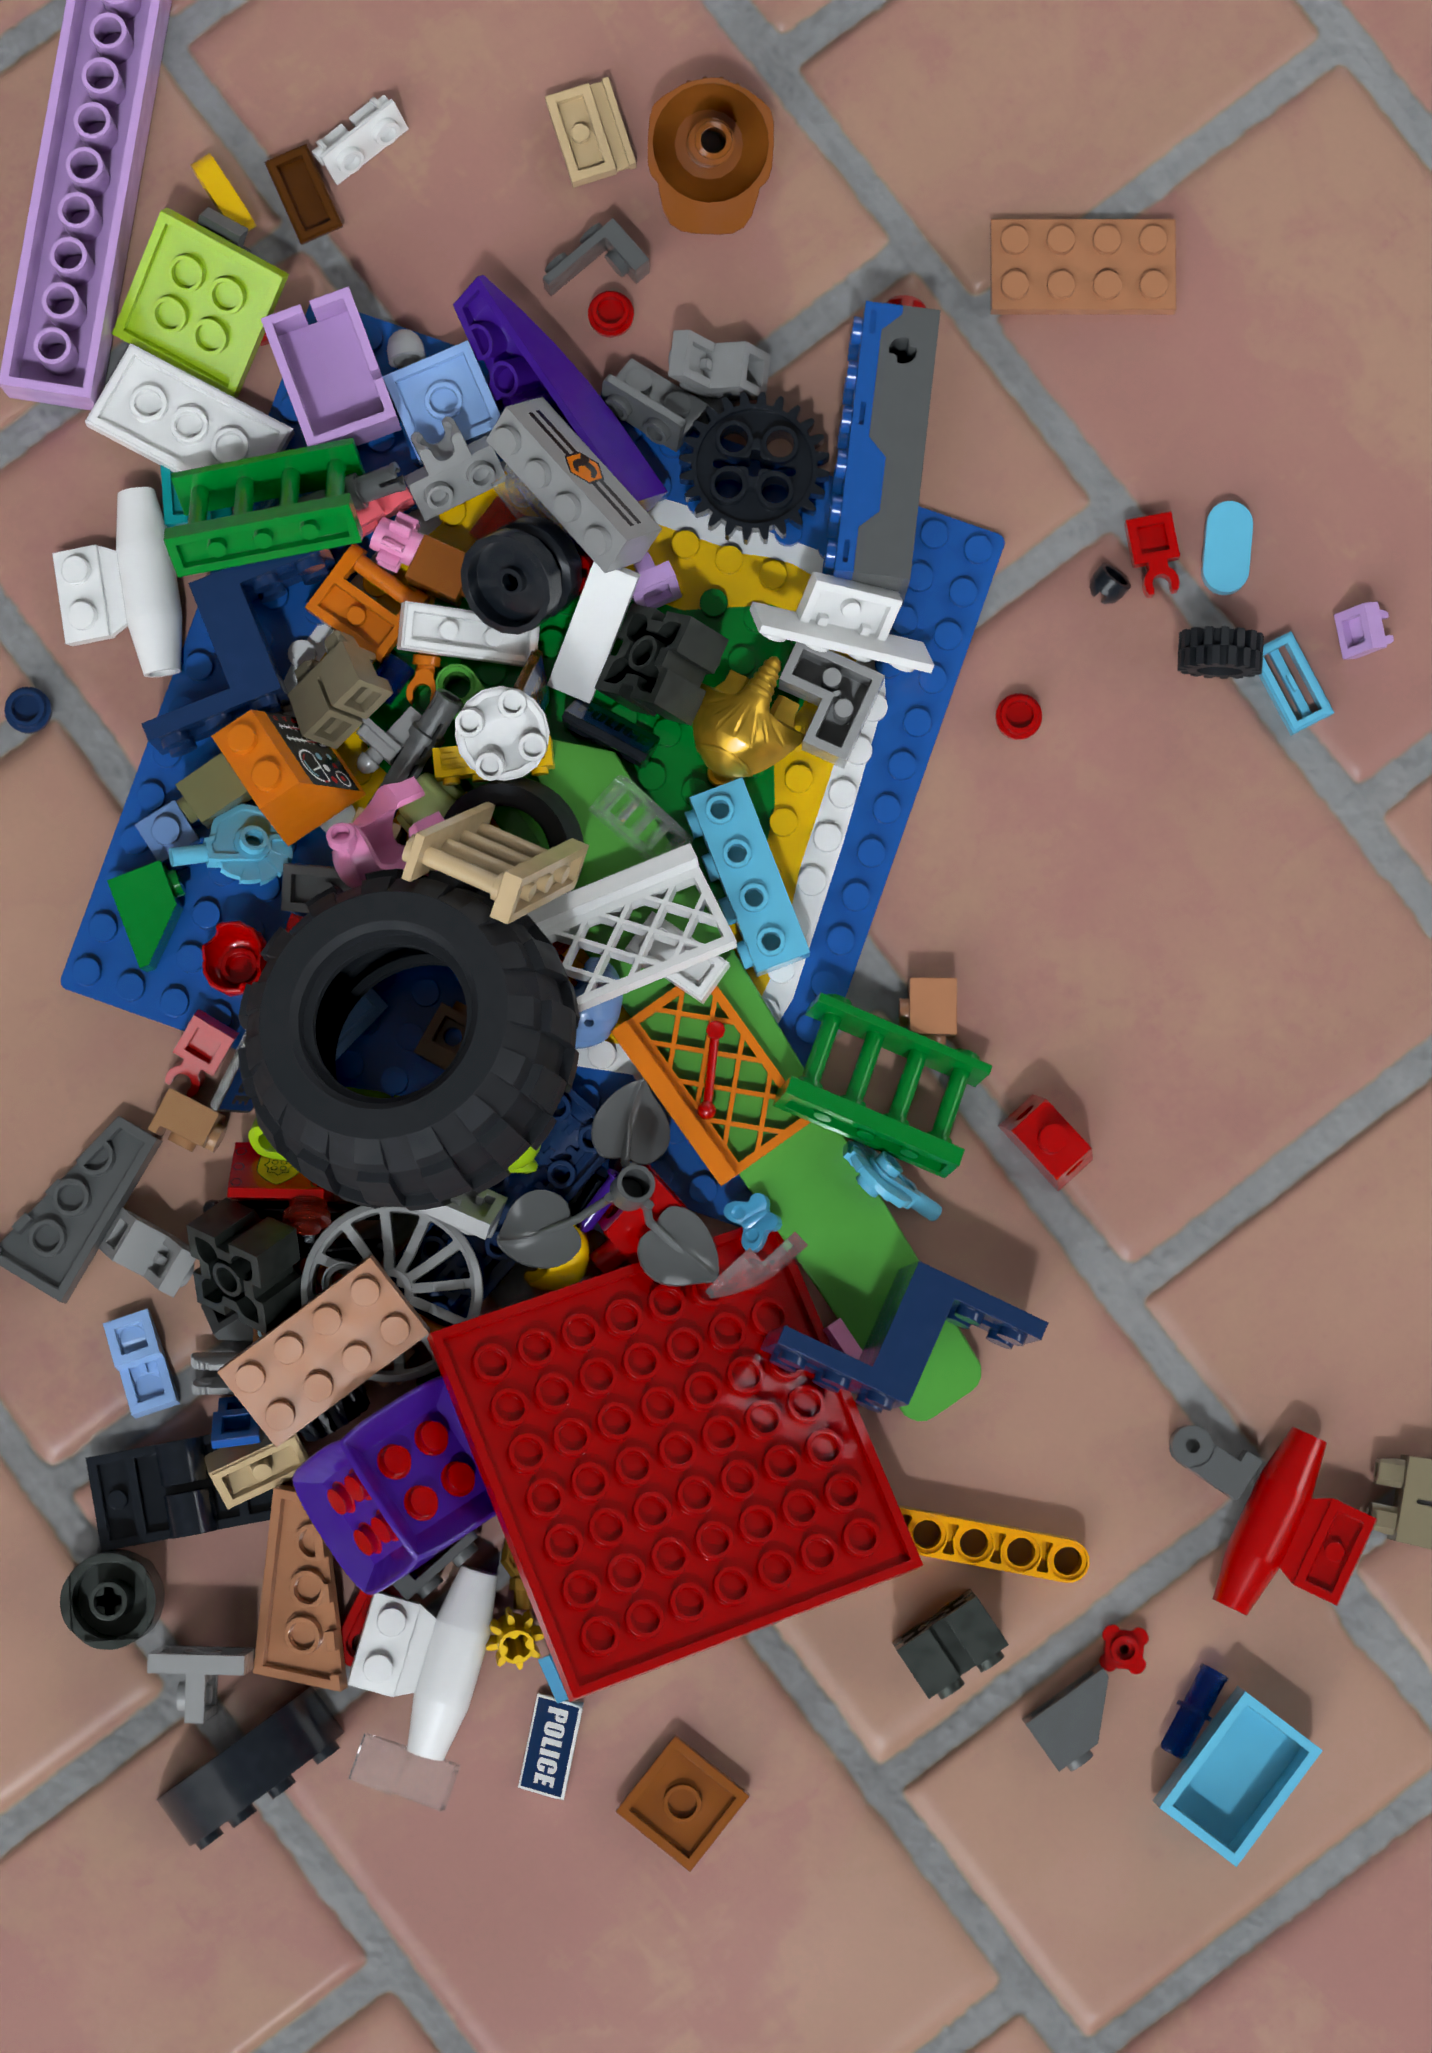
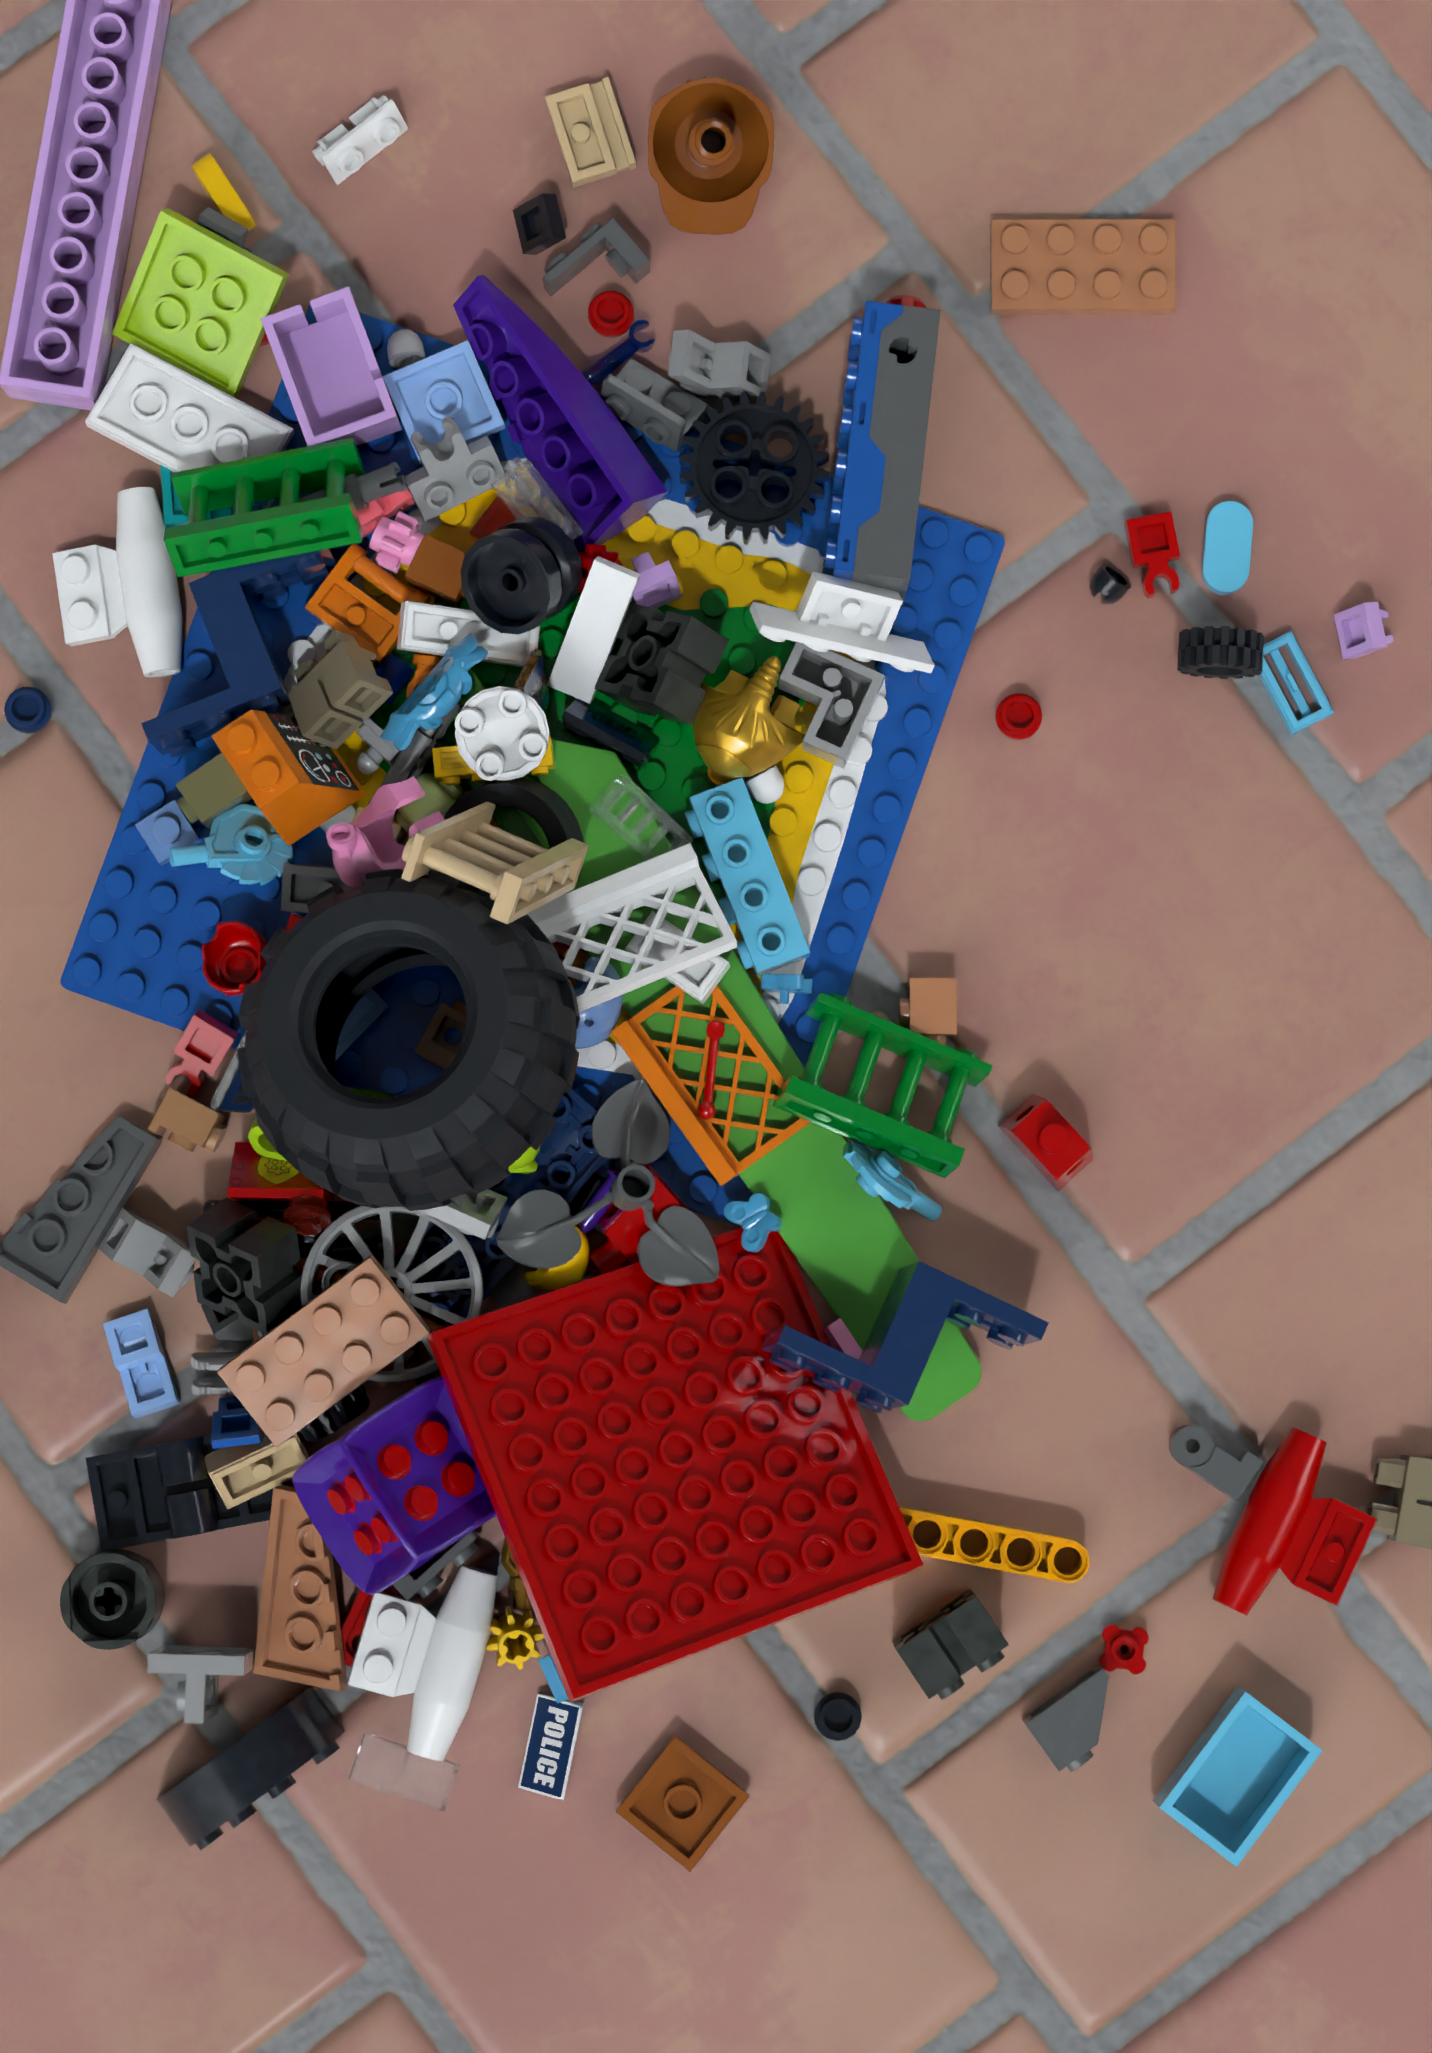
(148, 909): green slope -> none
(303, 194): reddish brown tile -> none
(435, 694): none -> dark azure piece
(539, 224): none -> black plate
(573, 484): light grey brick -> none
(617, 356): none -> clear blue piece
(751, 1270): clear slope -> none
(766, 785): none -> white hinge
(786, 984): none -> dark azure piece
(837, 1716): none -> black plate
(1193, 1711): clear blue axle -> none

